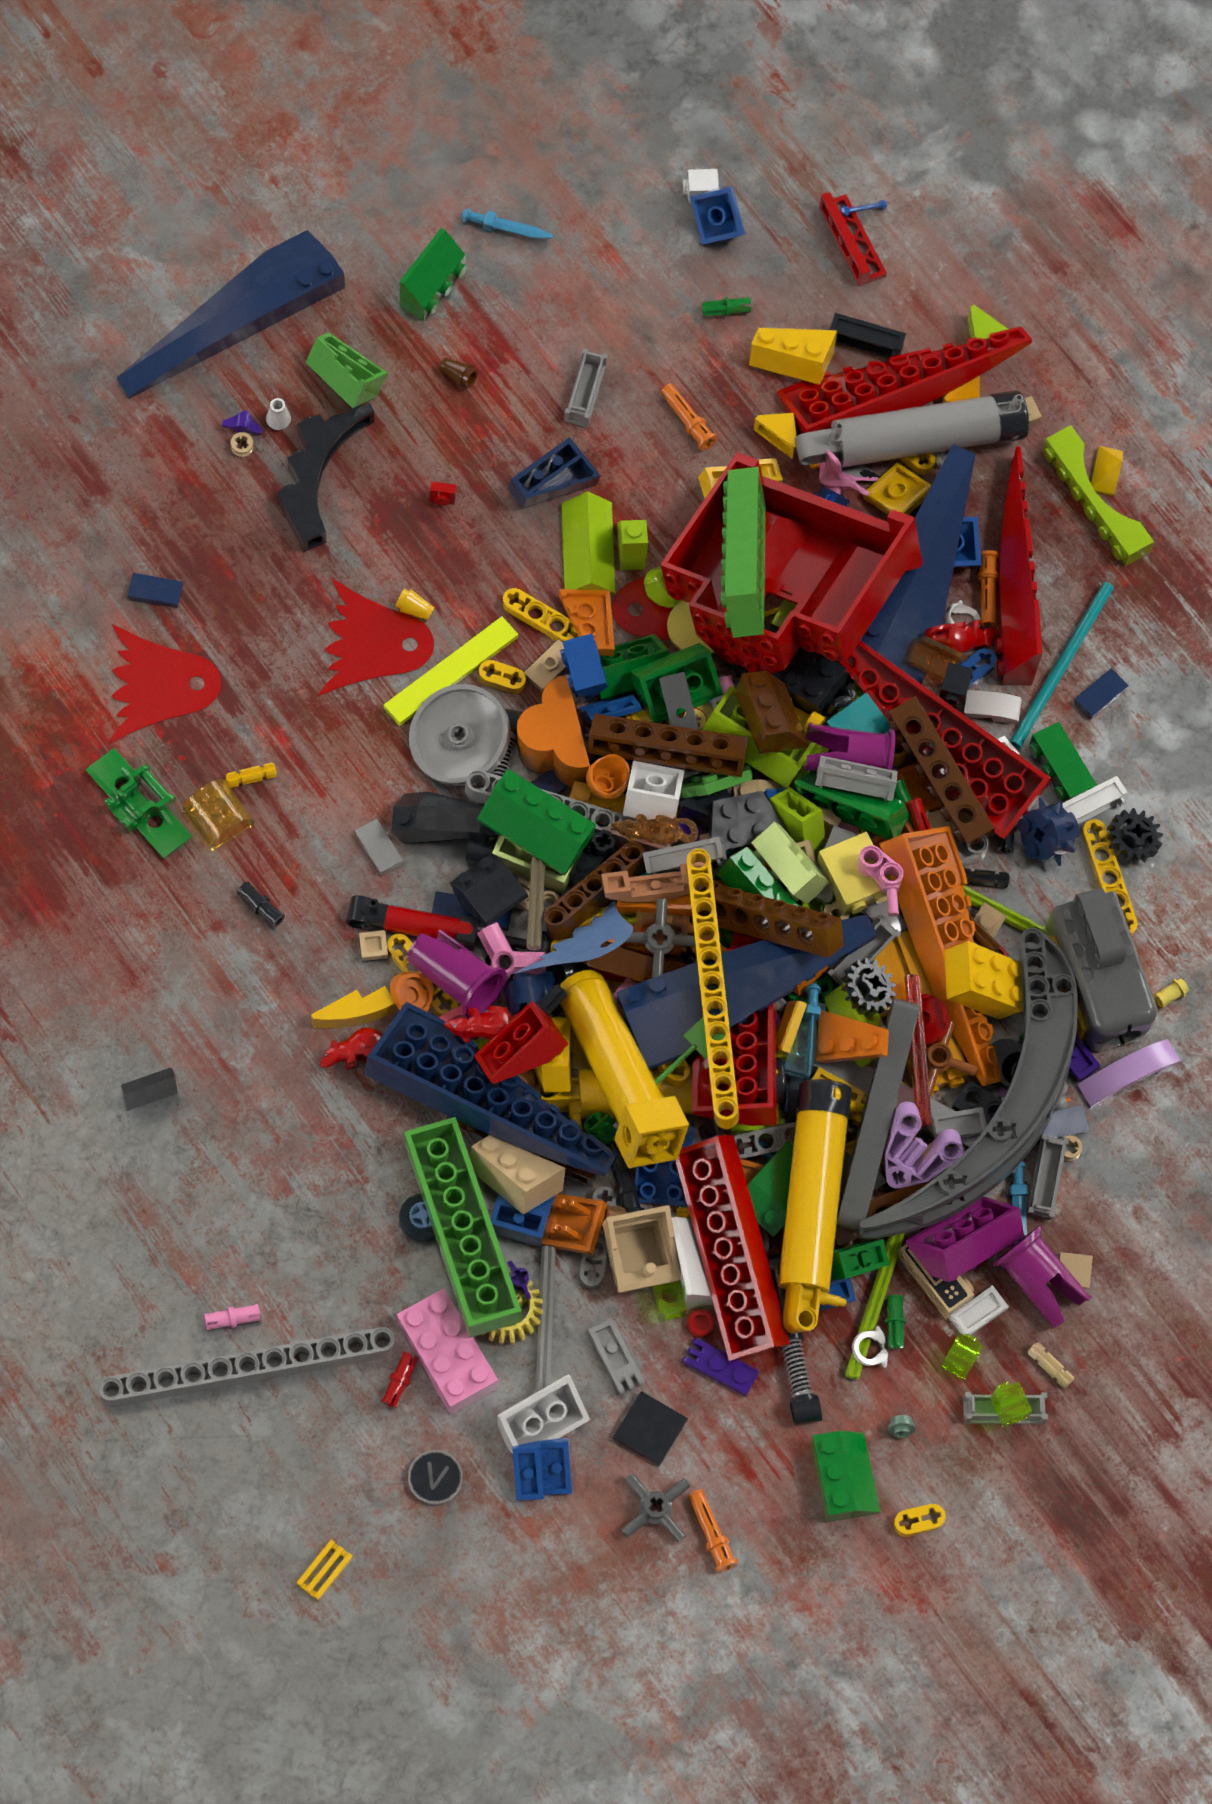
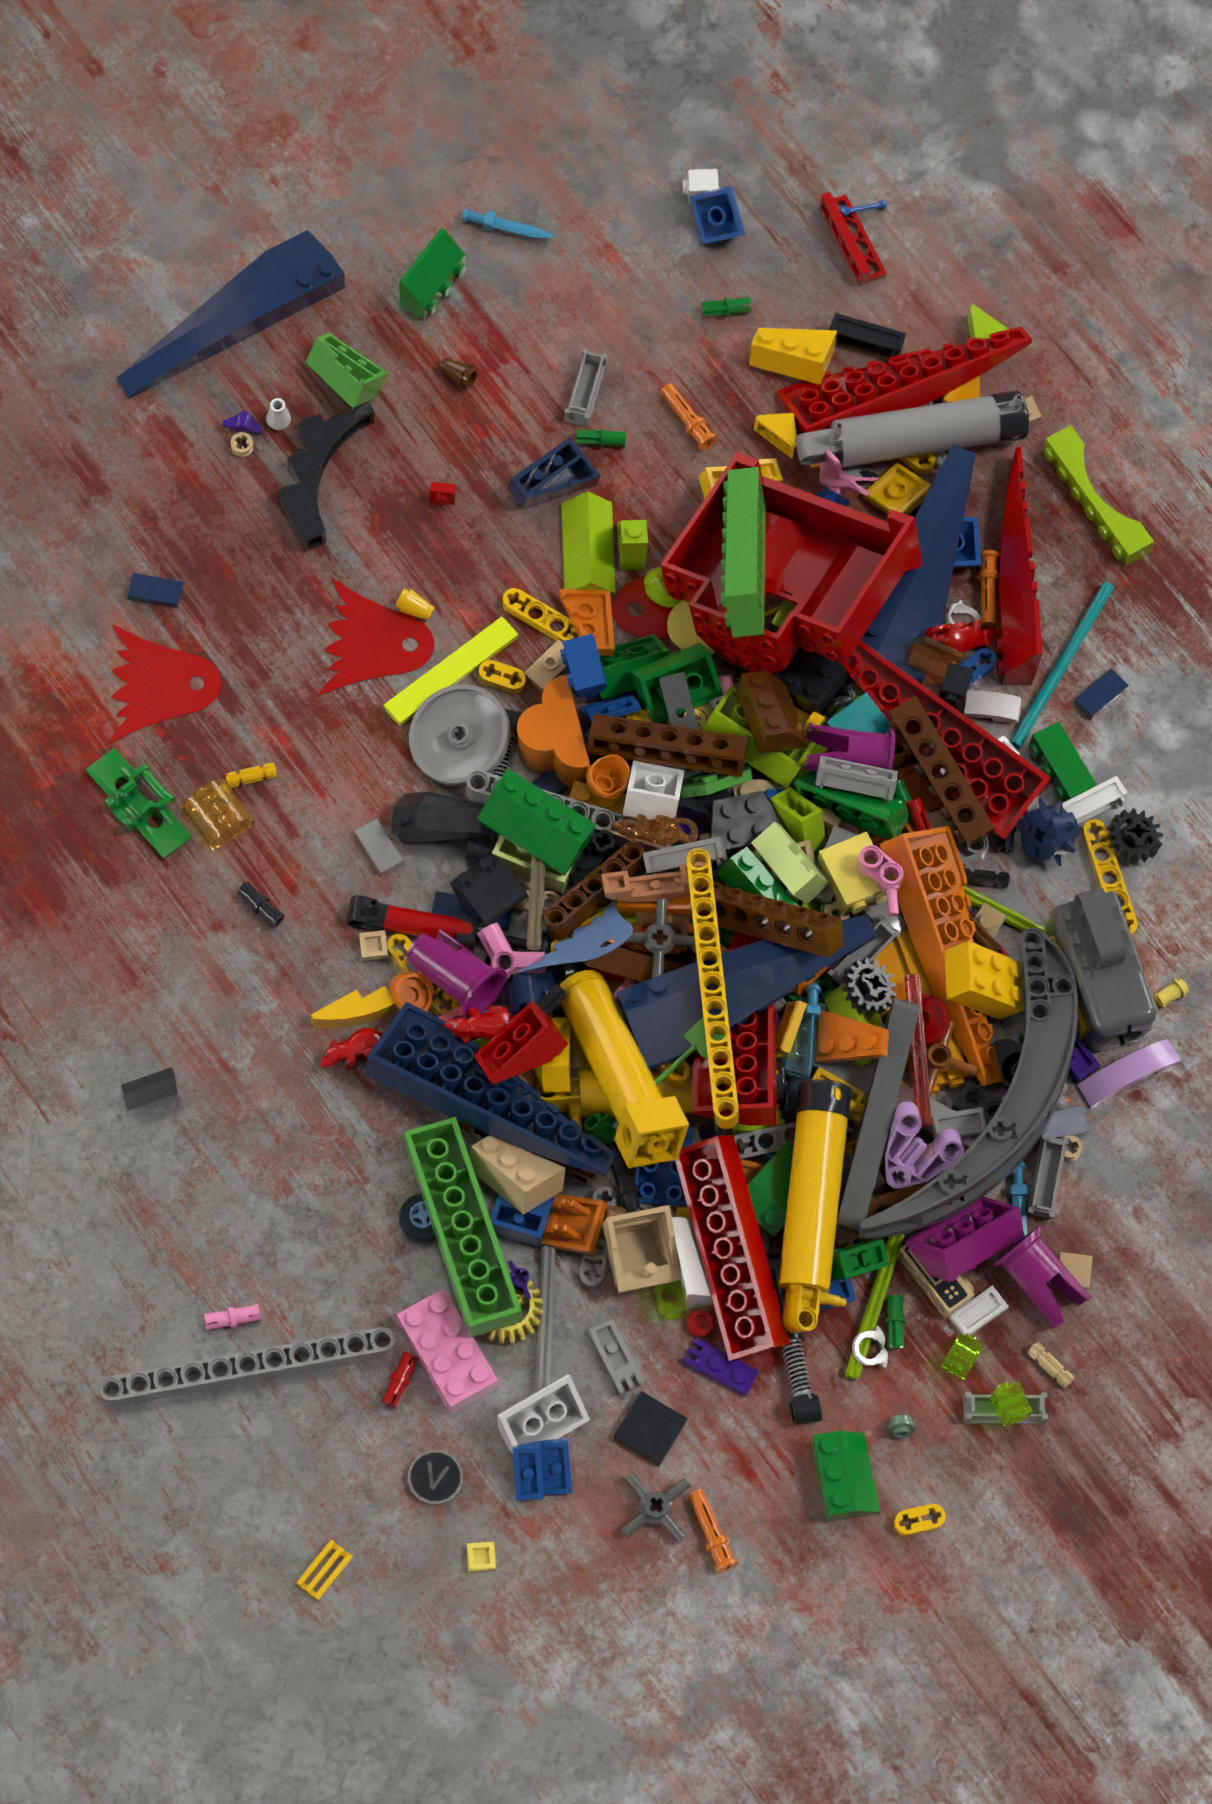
(481, 1557): none -> light yellow tile
(601, 437): none -> green axle
(1106, 470): yellow slope -> none

